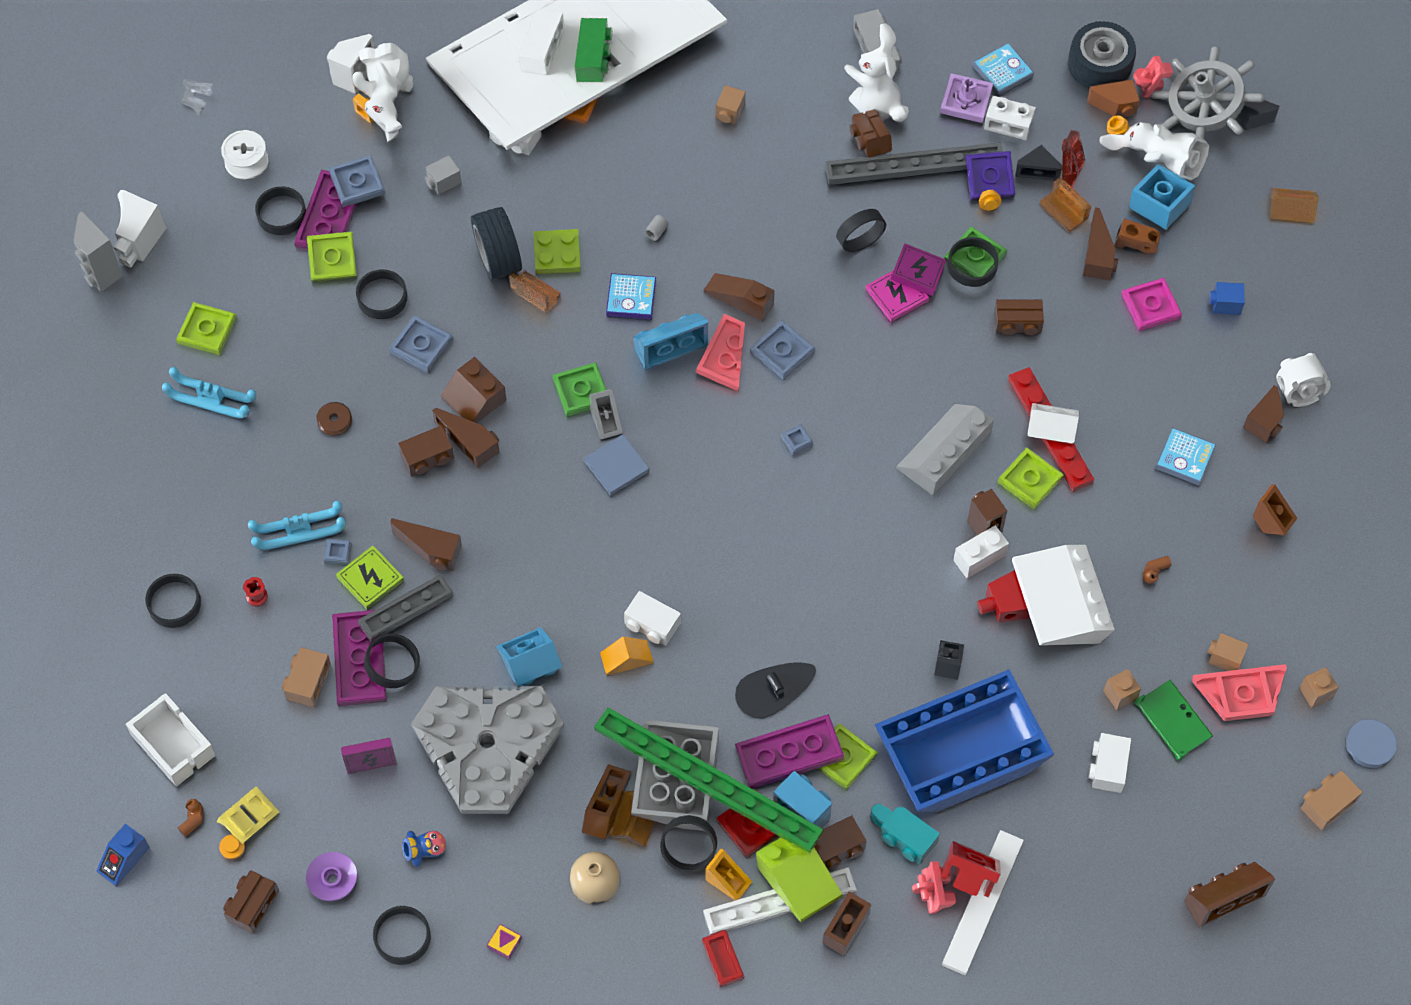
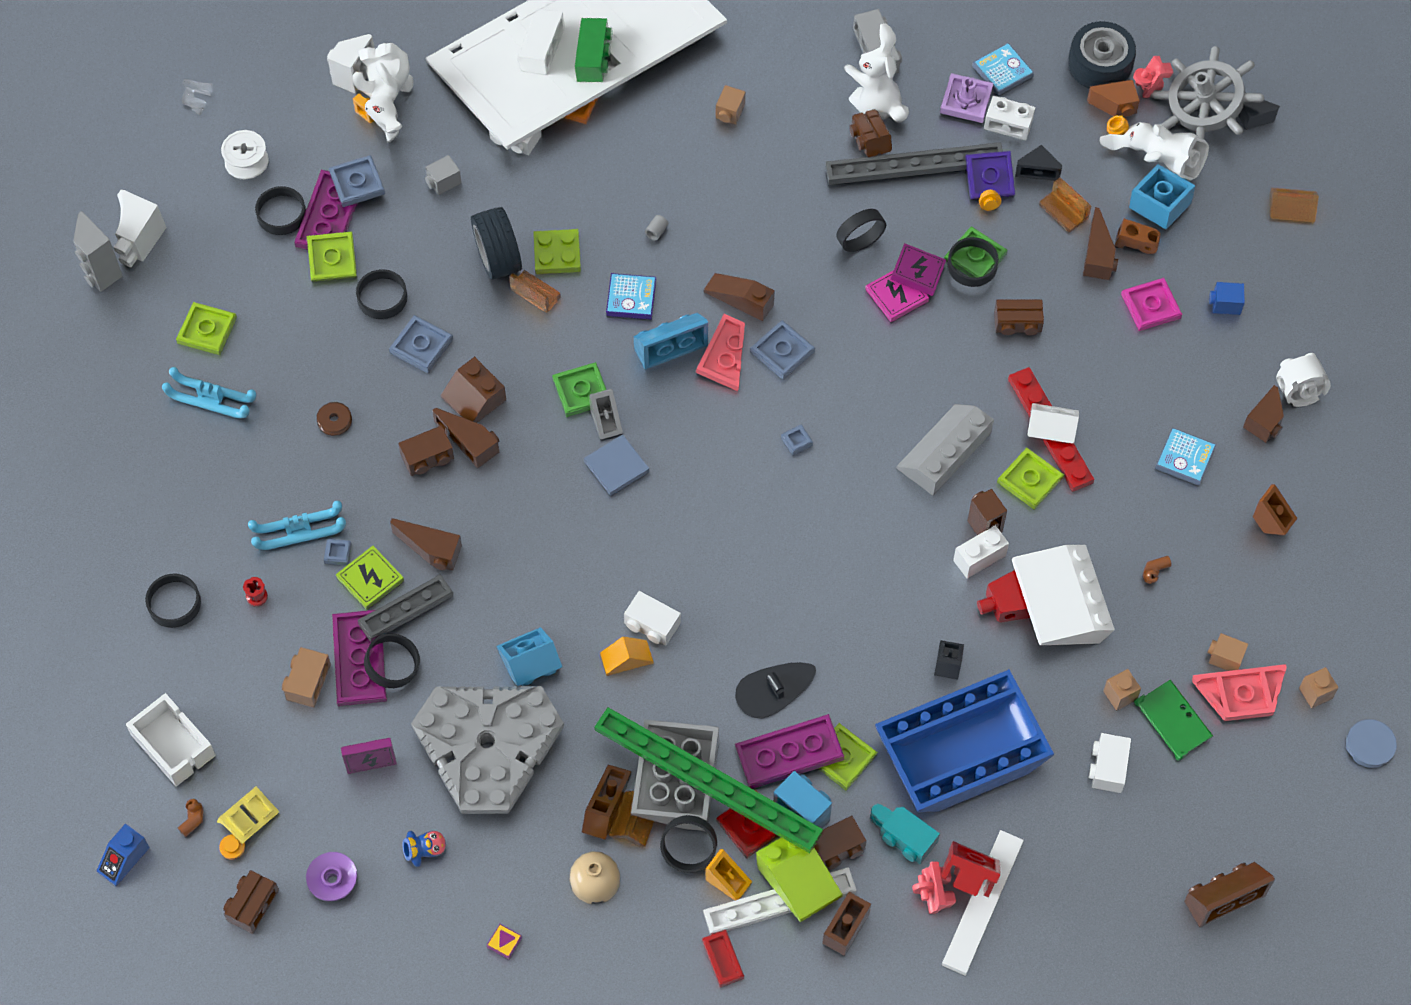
(398, 910): black tyre -> none
(1072, 158): clear red wing -> none
(1330, 799): medium nougat brick -> none

